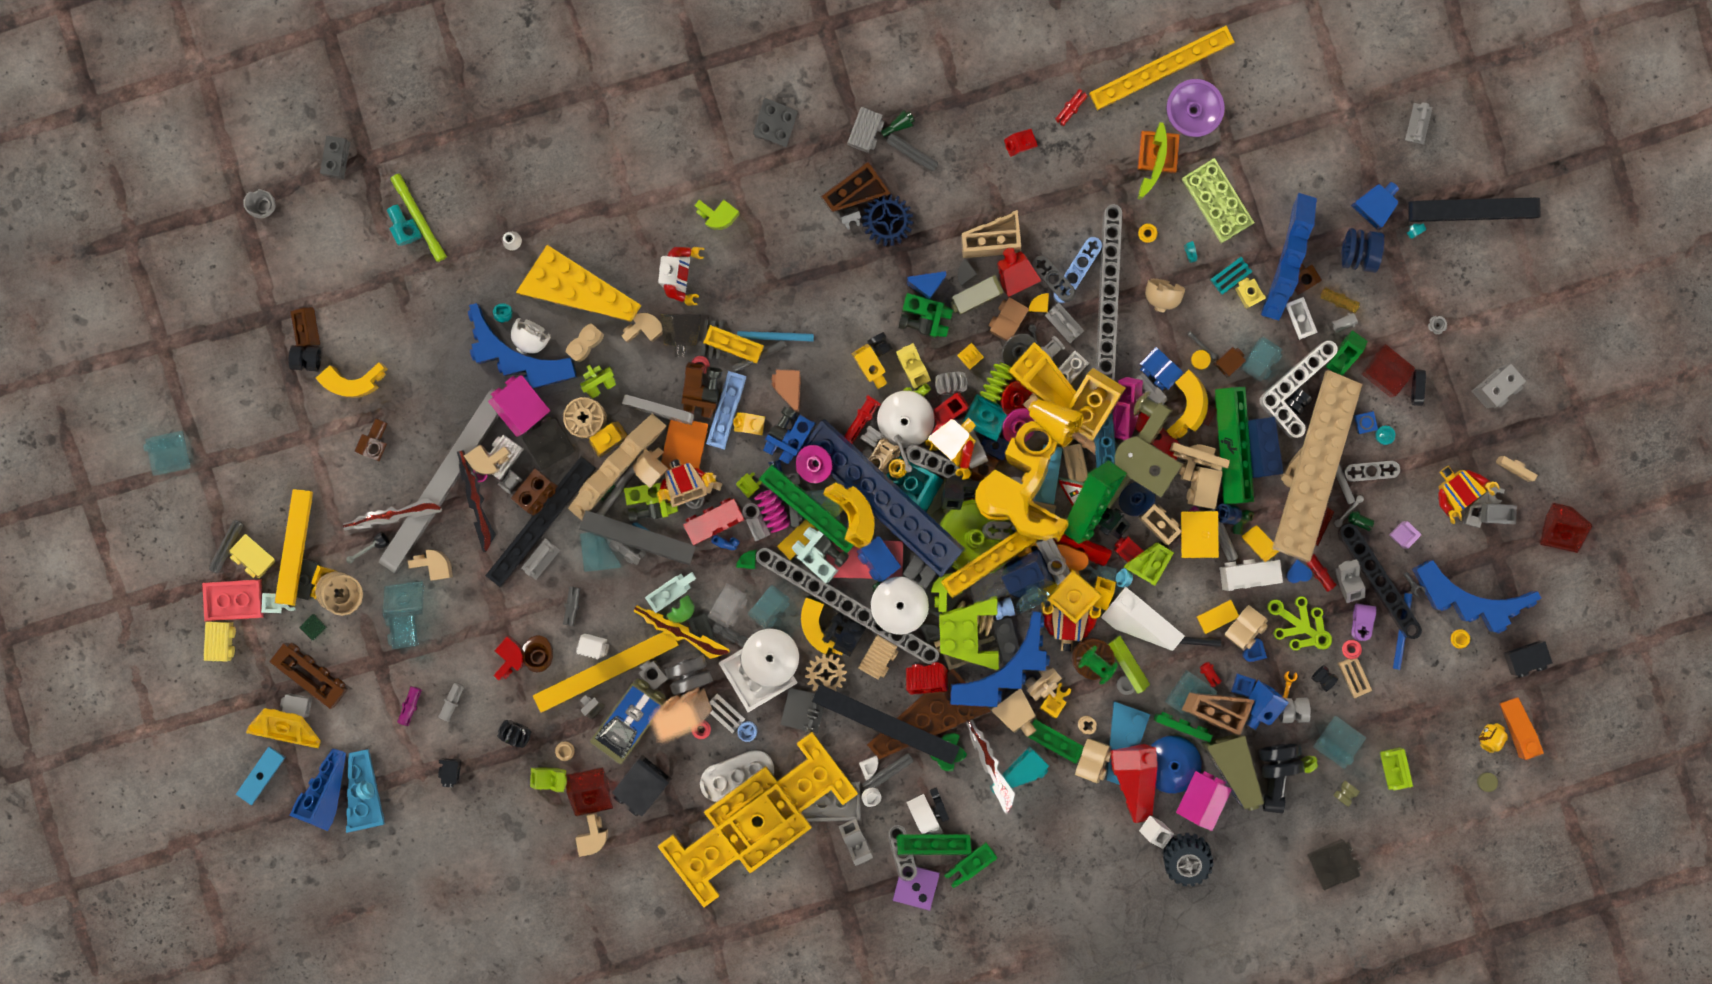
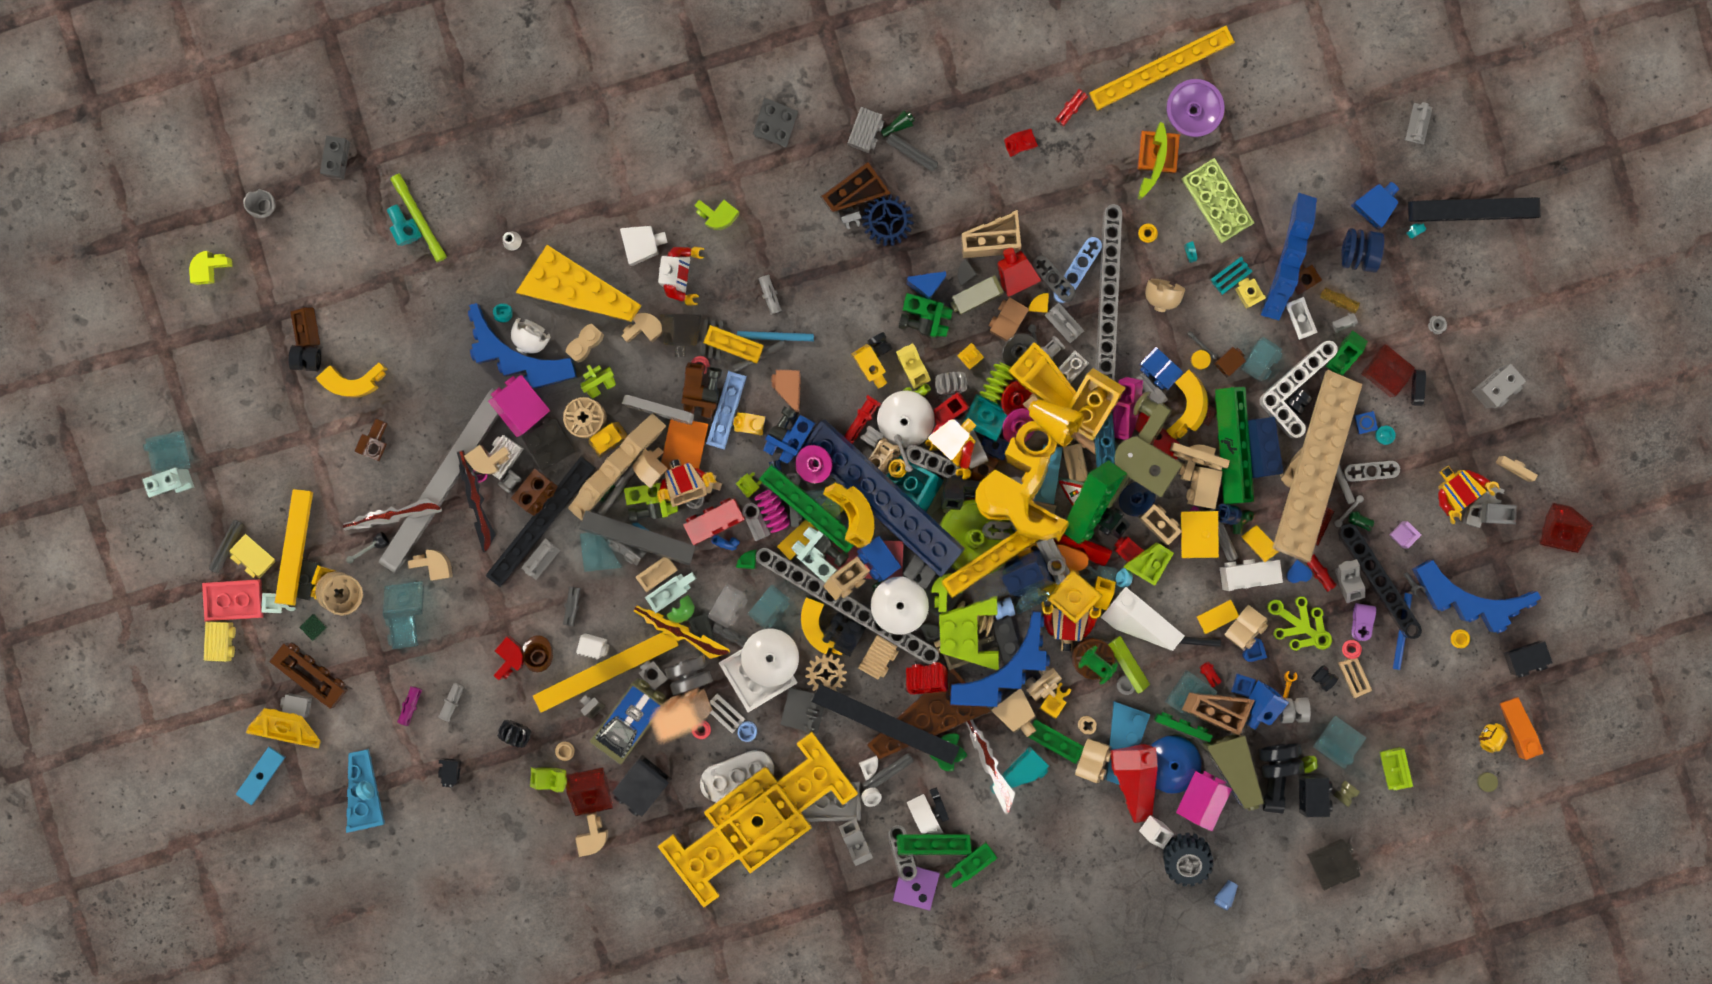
(168, 480): none -> light aqua hips
(203, 264): none -> neon yellow brick
(320, 800): blue wedge -> none
(641, 243): none -> white torso
(656, 573): none -> tan plate
(769, 294): none -> light grey pin
(846, 578): none -> tan brick
(1226, 895): none -> medium blue cone
(1314, 795): none -> black brick

